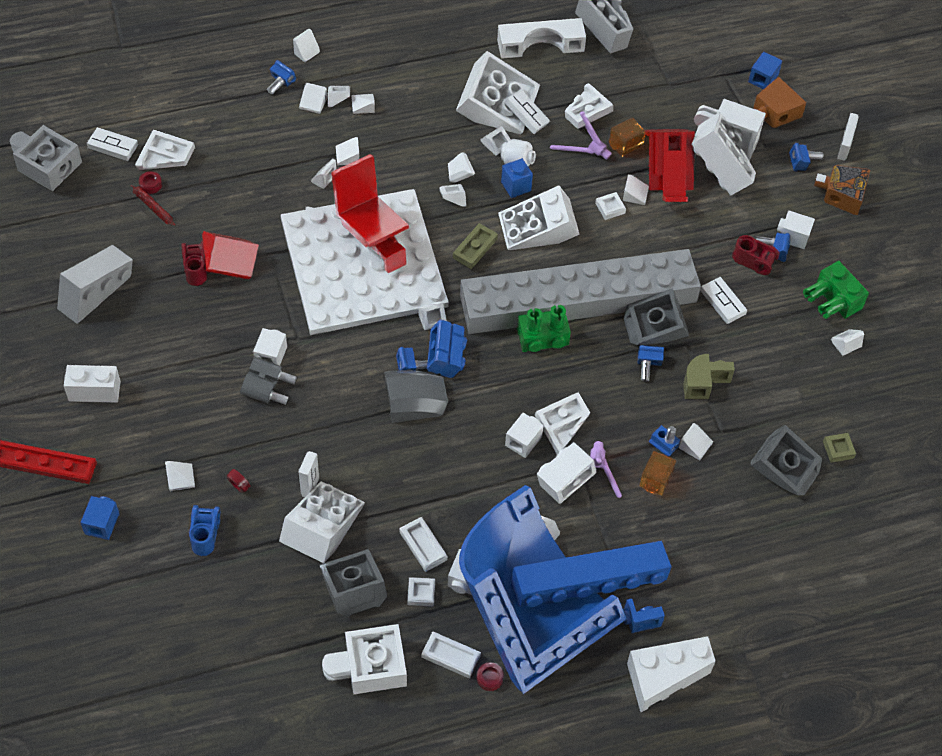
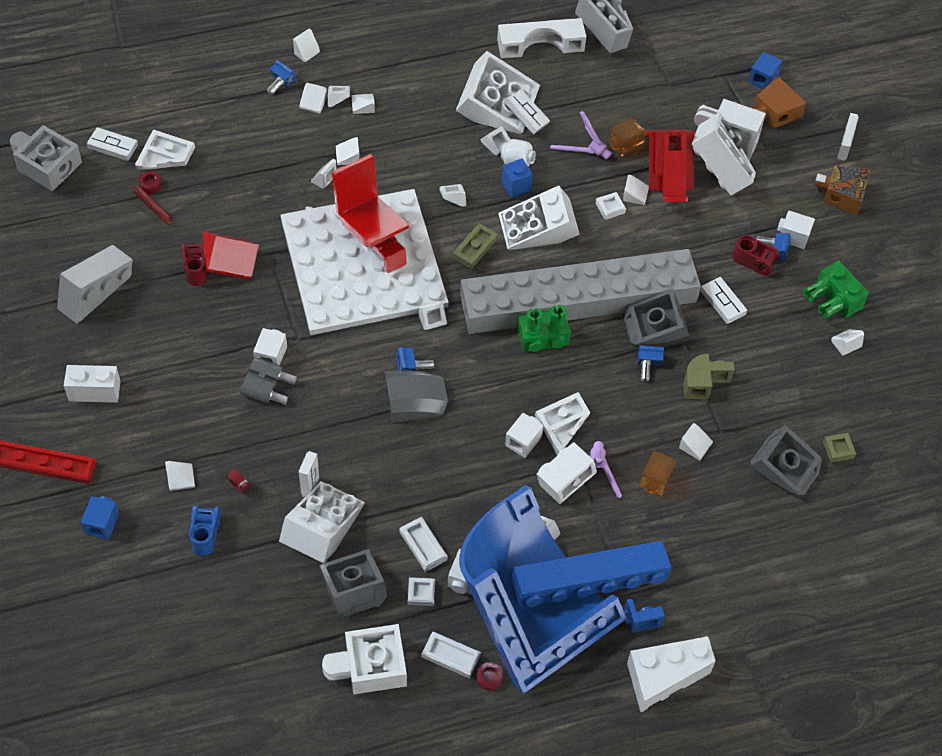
(446, 349): blue brick -> none
(460, 168): white piece -> none
(591, 103): white wing -> none
(665, 440): blue piece -> none
(801, 157): blue piece -> none

